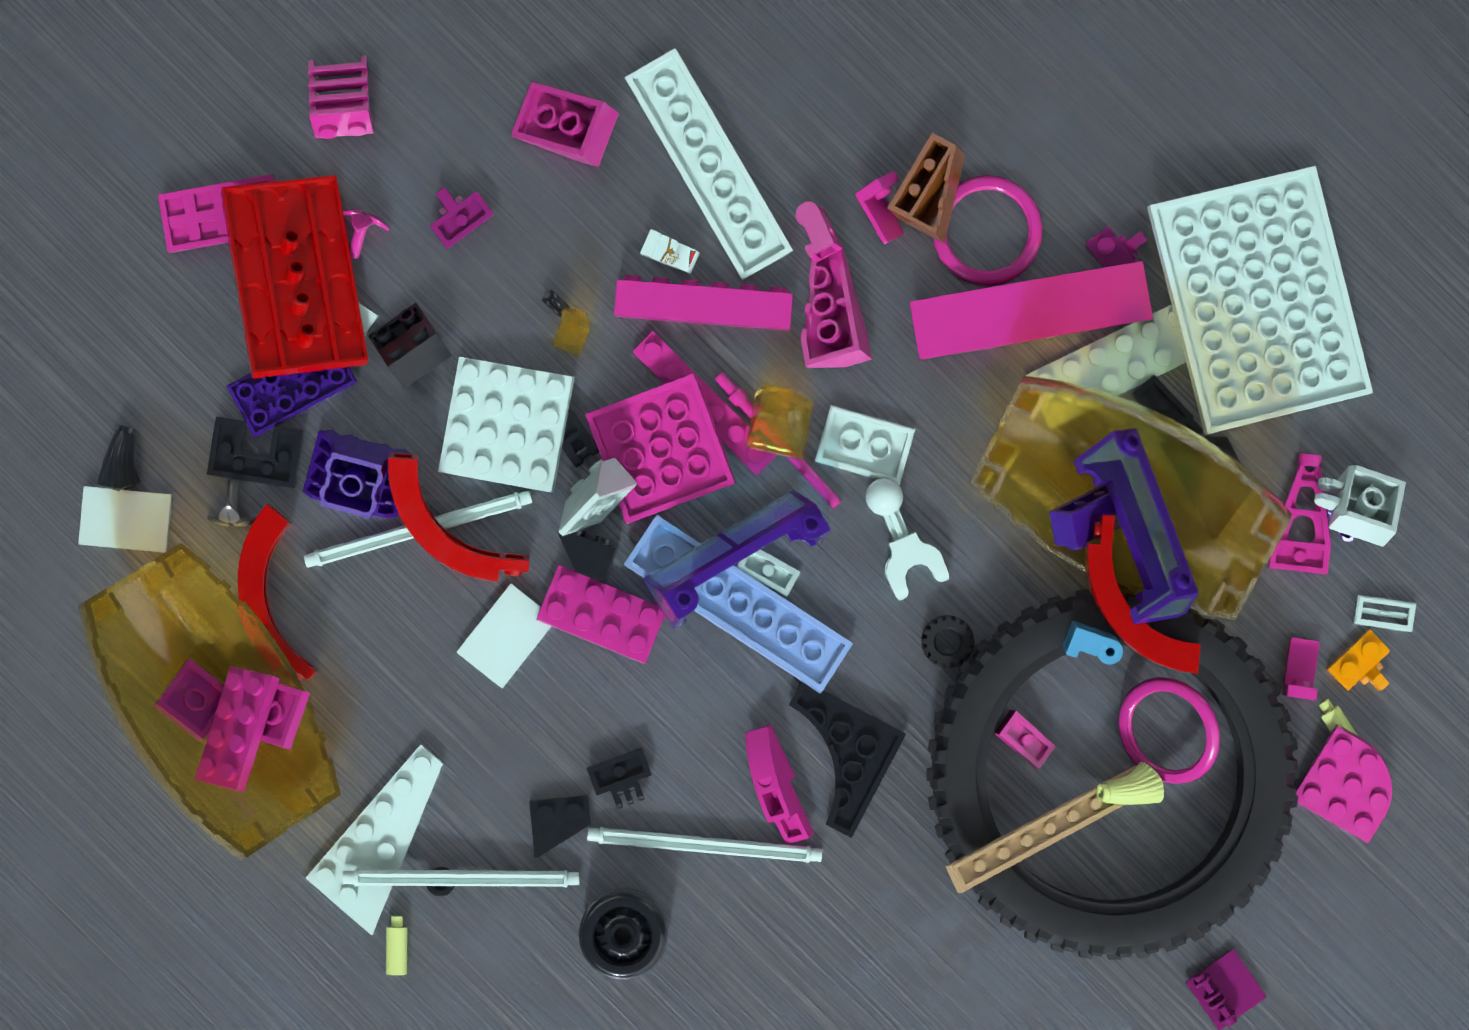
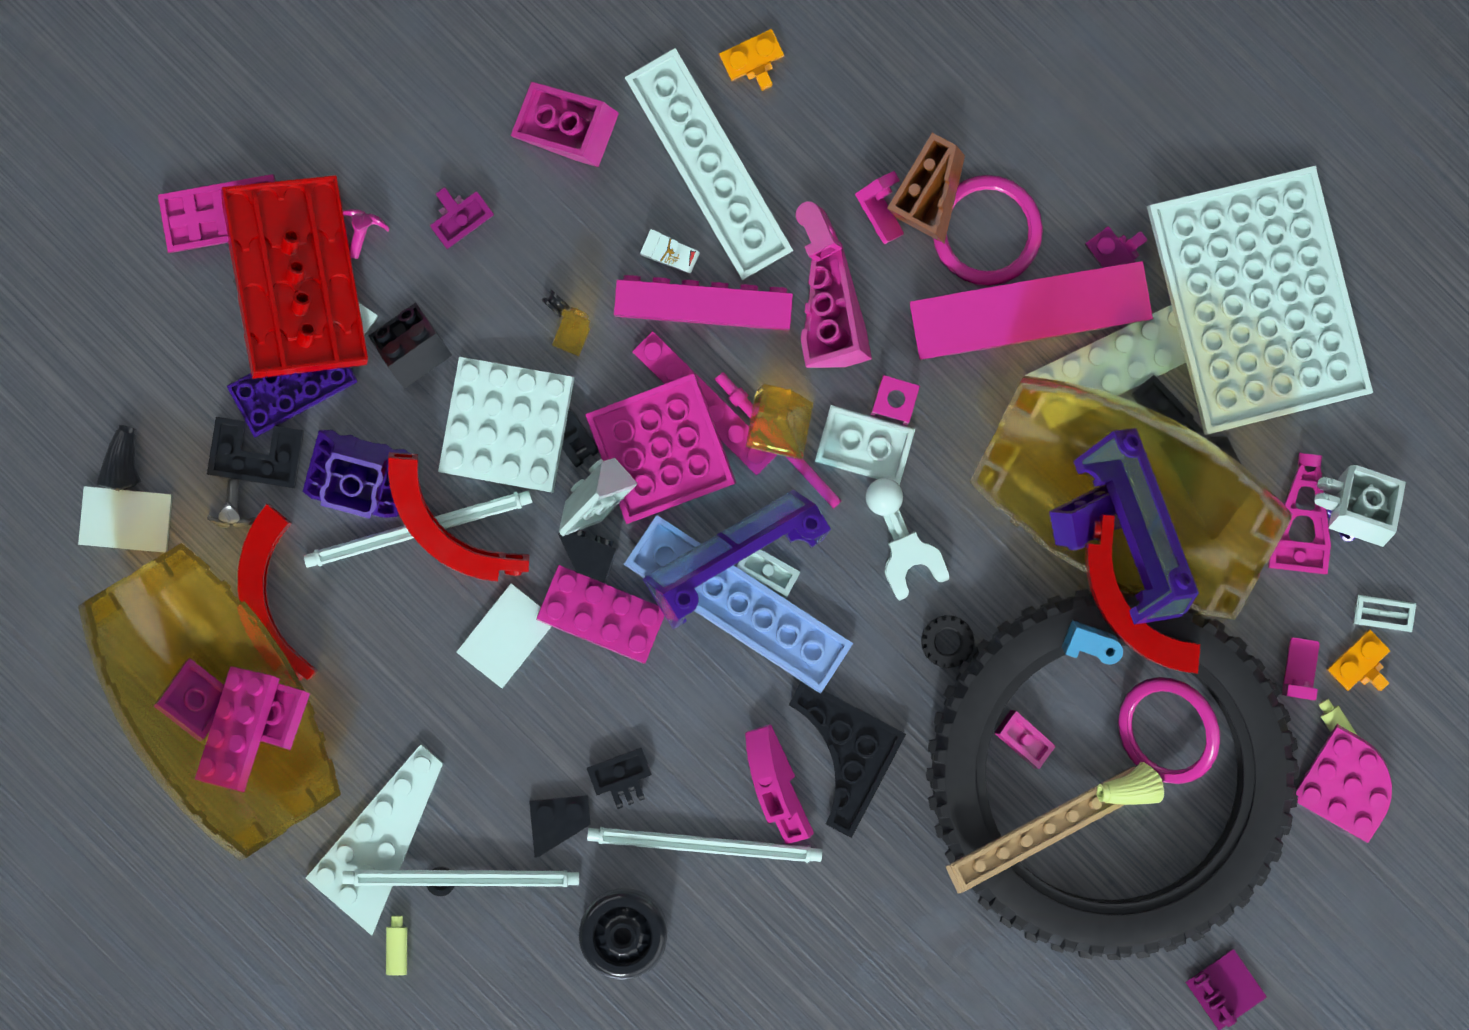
(342, 112): dark pink plate -> none
(753, 58): none -> light orange hinge
(882, 406): none -> dark pink piece

